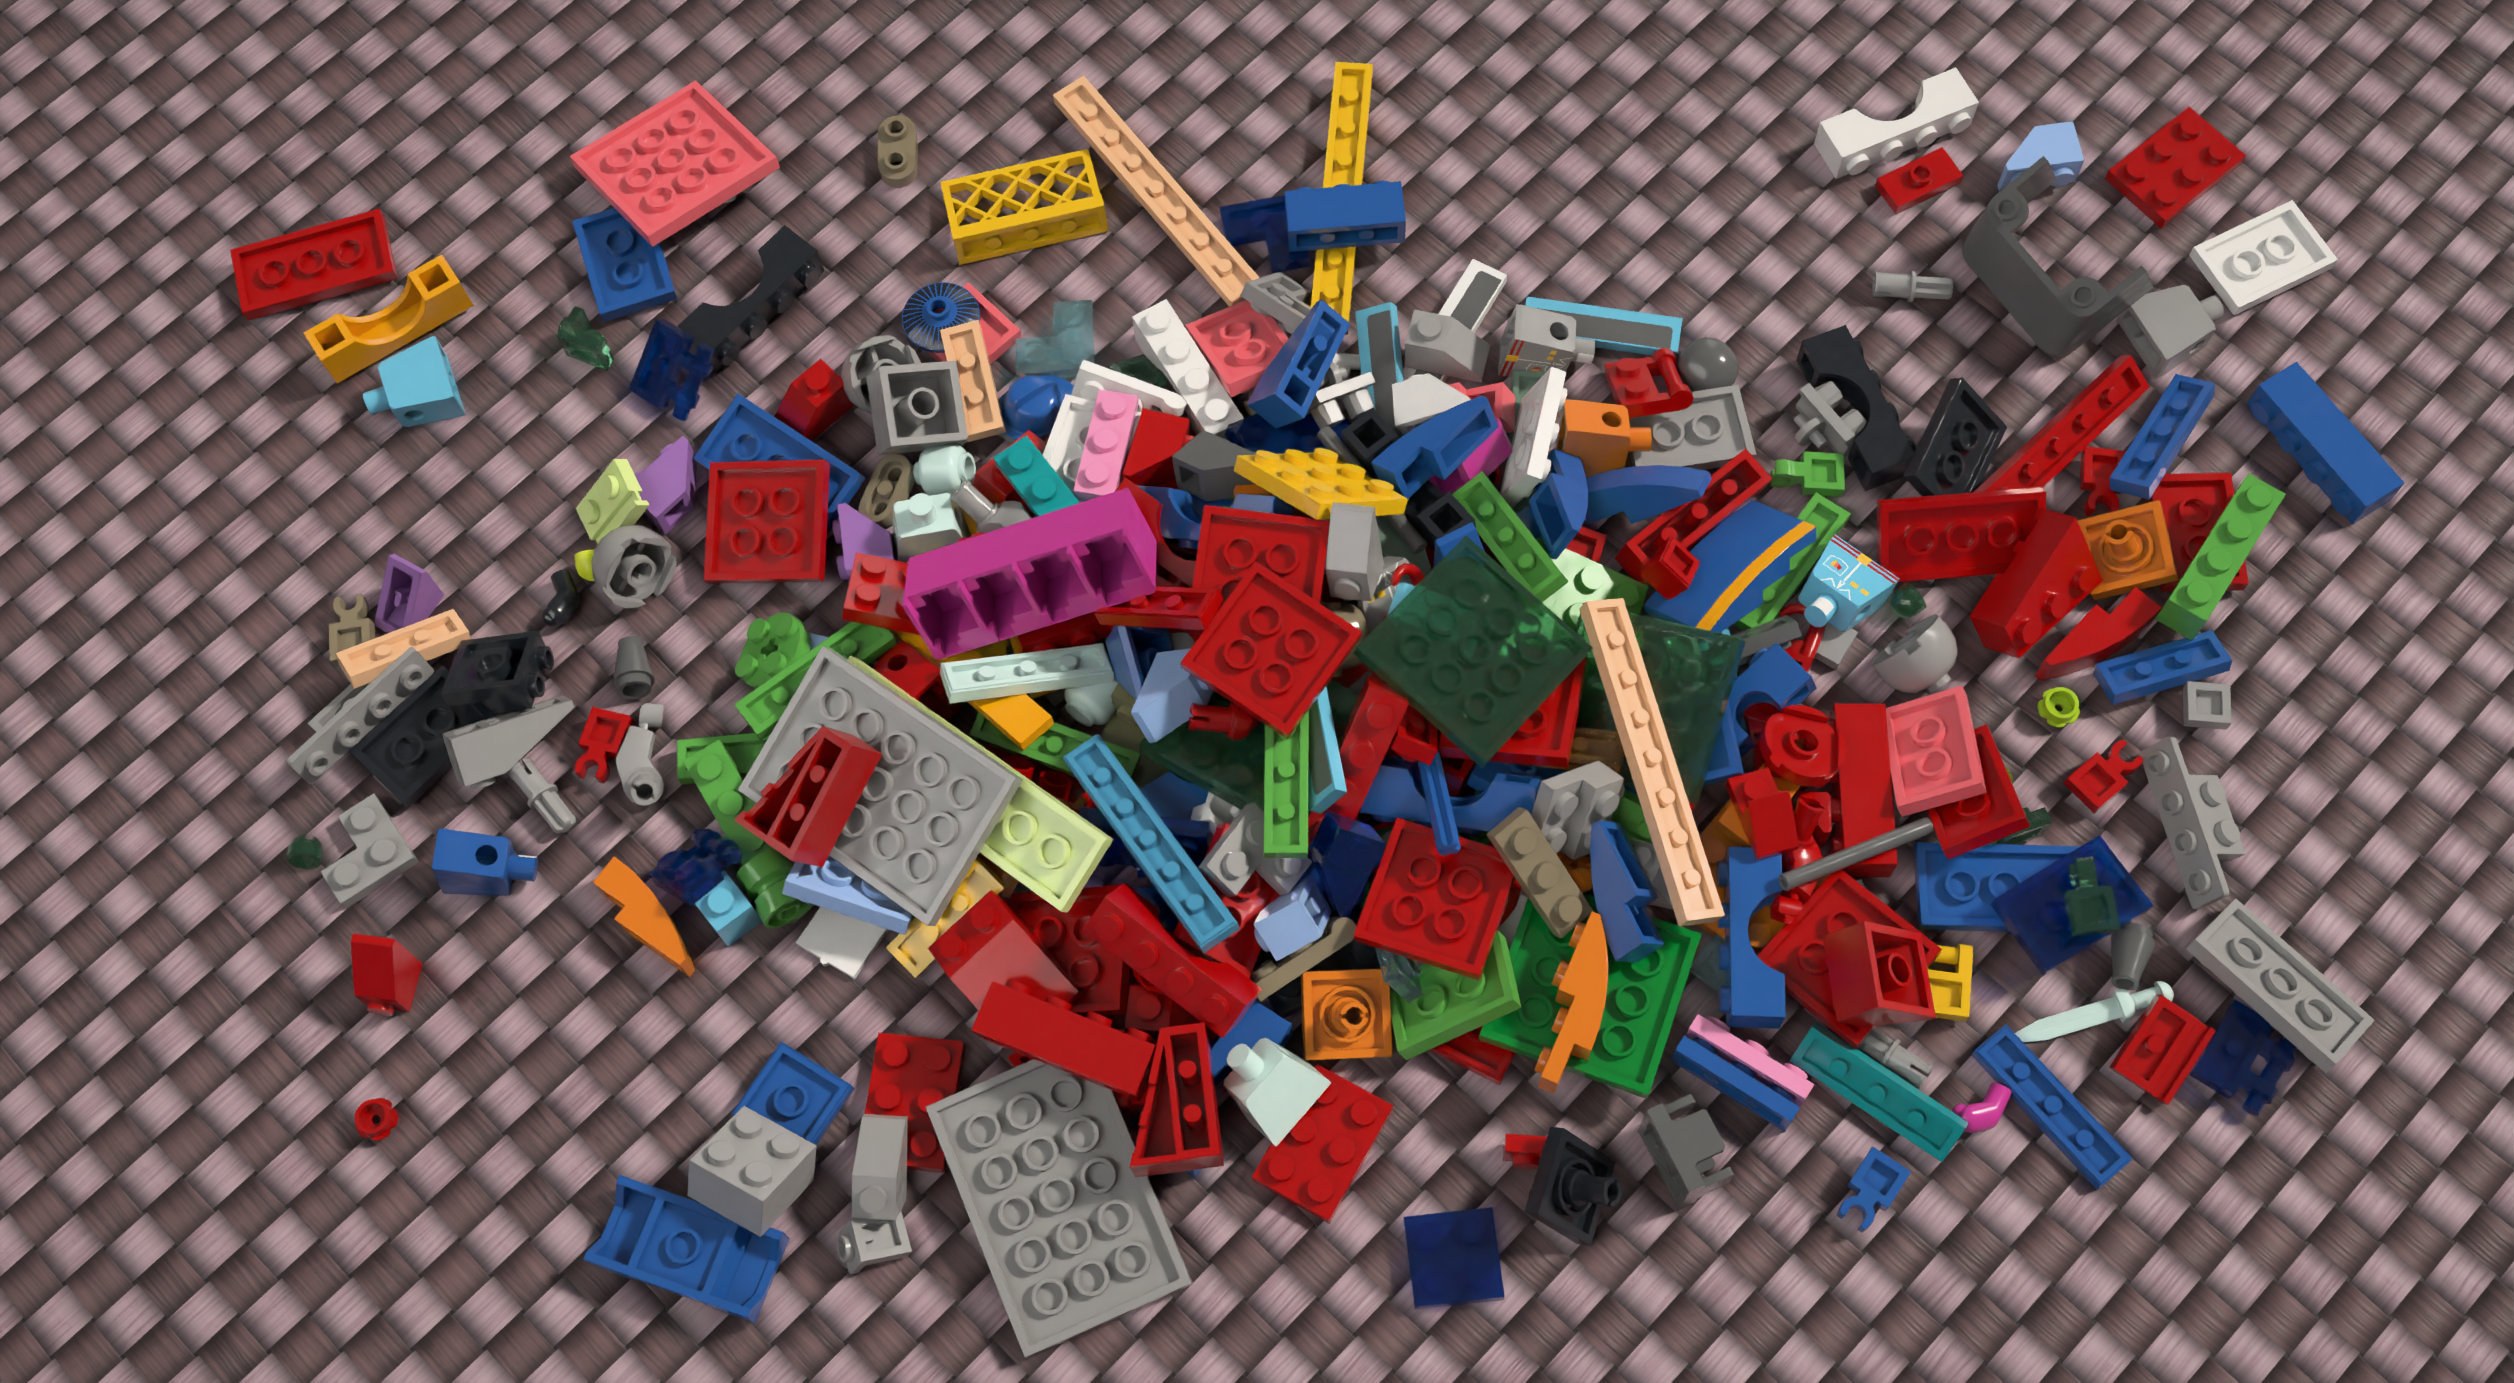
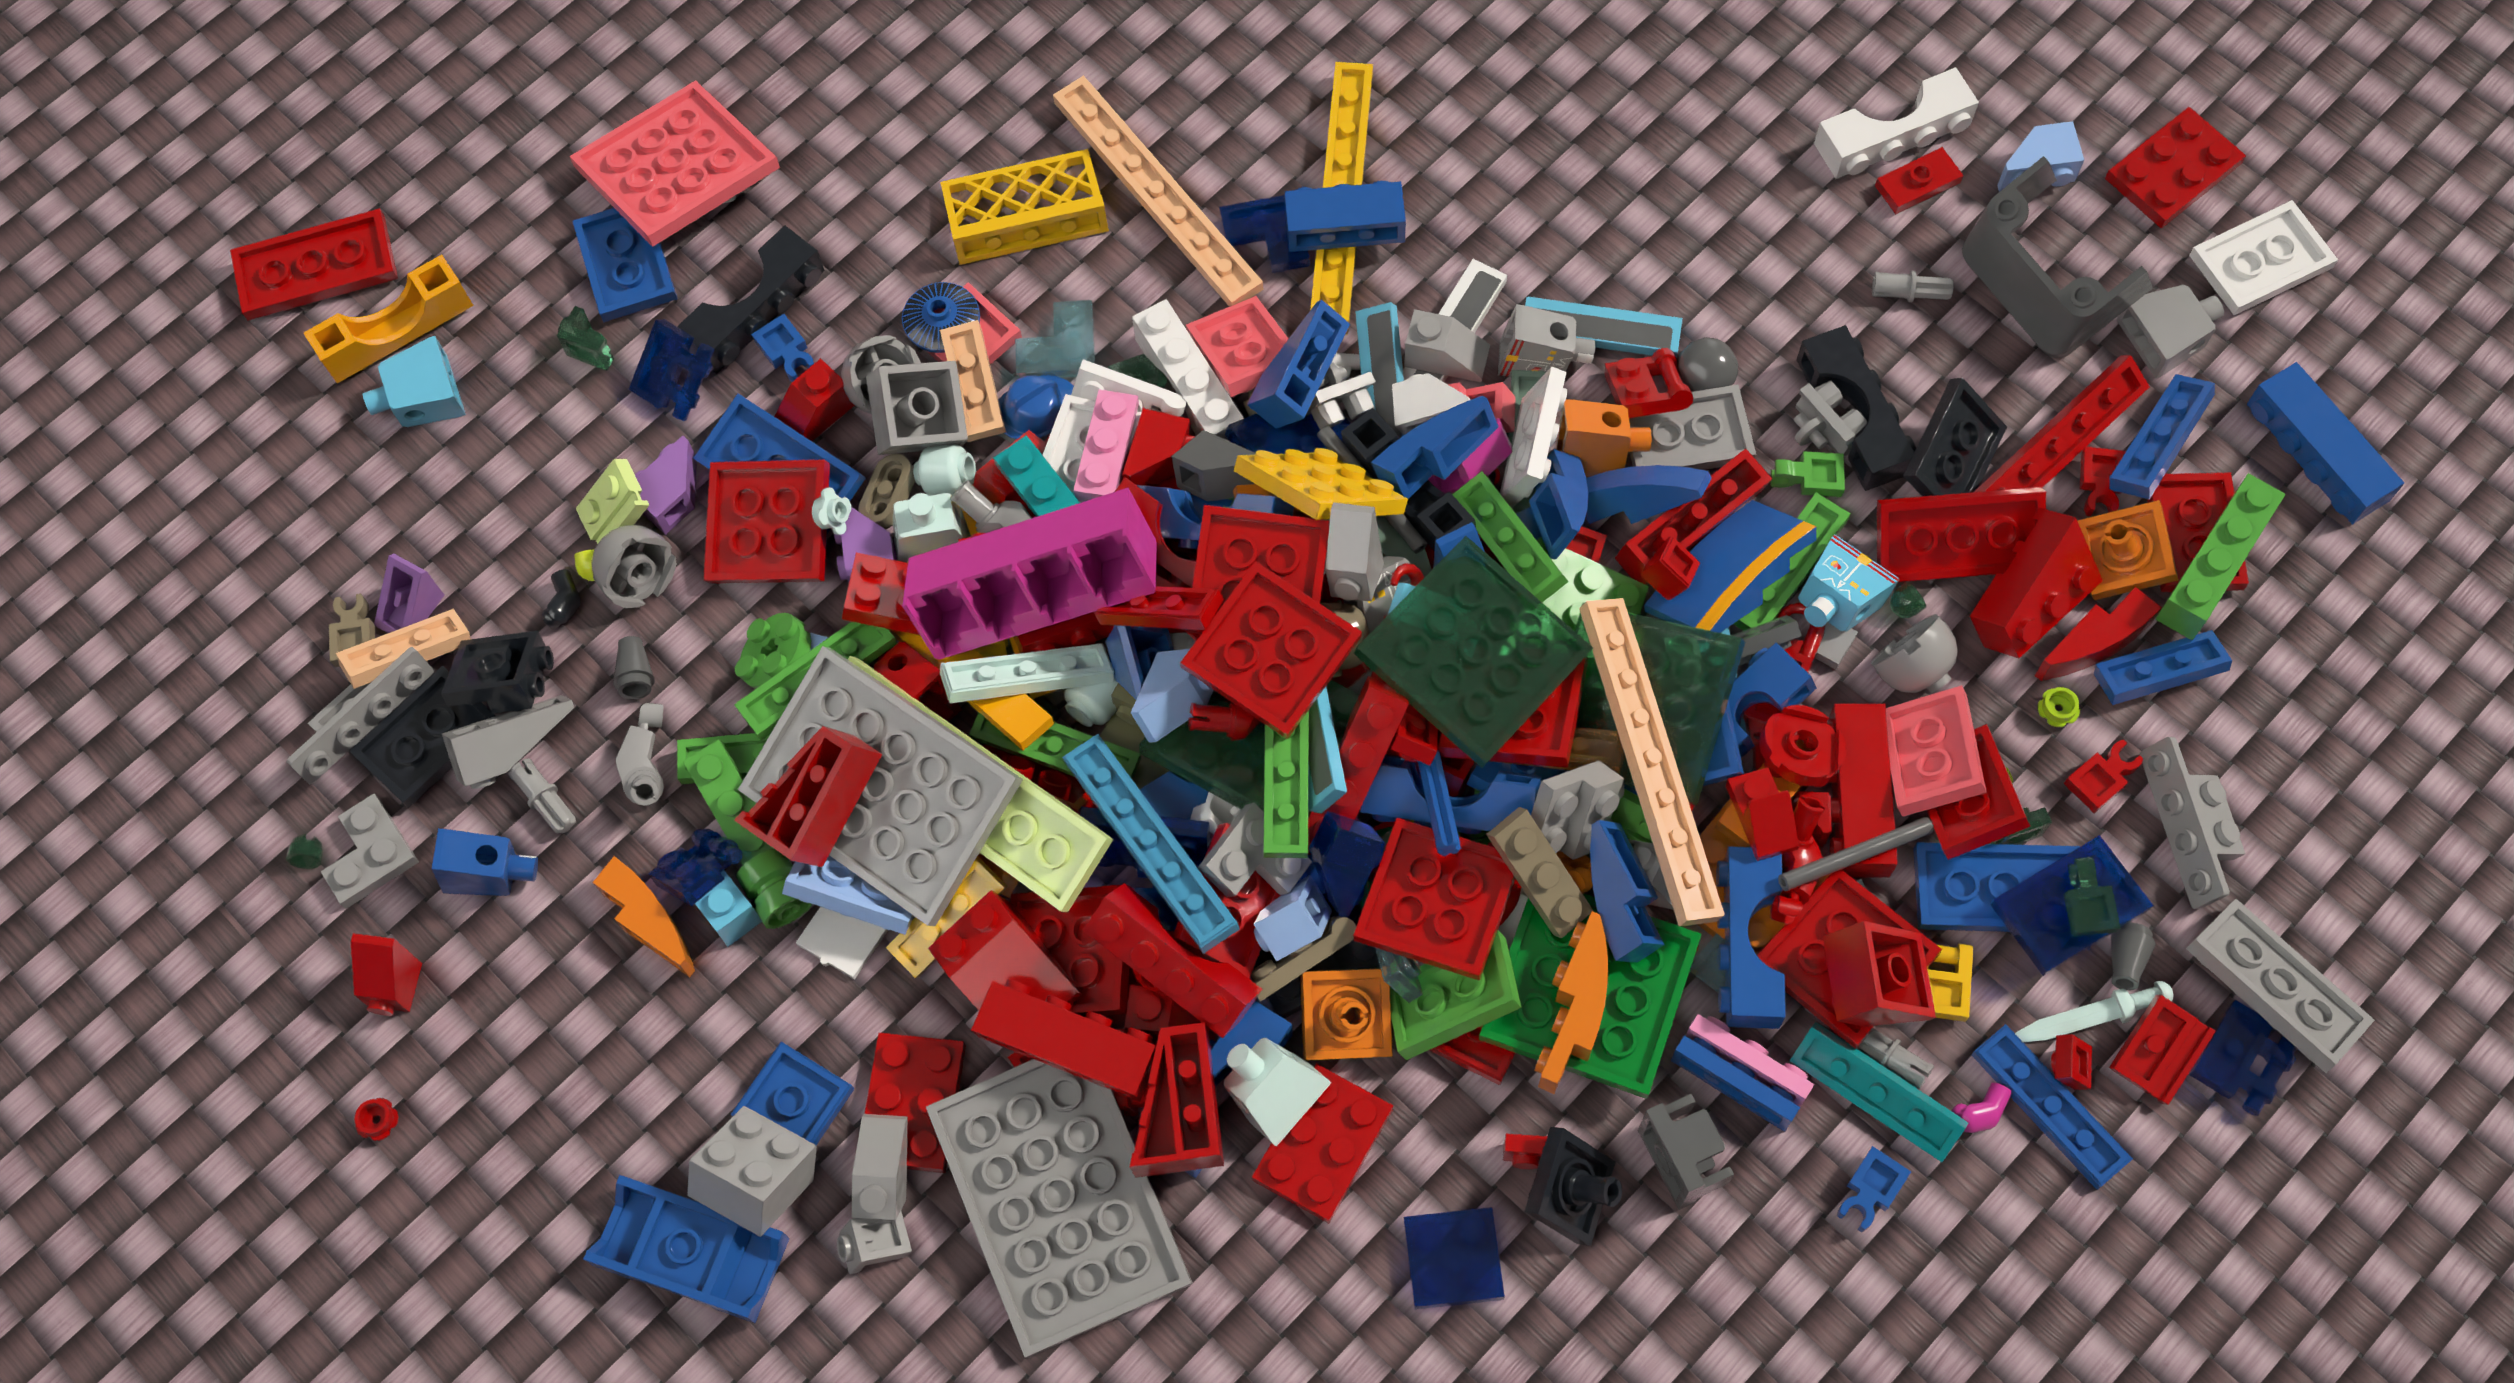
(601, 740): red plate -> none
(783, 345): none -> blue plate
(831, 511): none -> light aqua plate
(897, 148): dark tan plate -> none
(1278, 297): light grey plate -> none
(2072, 1062): none -> red plate
(2207, 705): light grey plate -> none

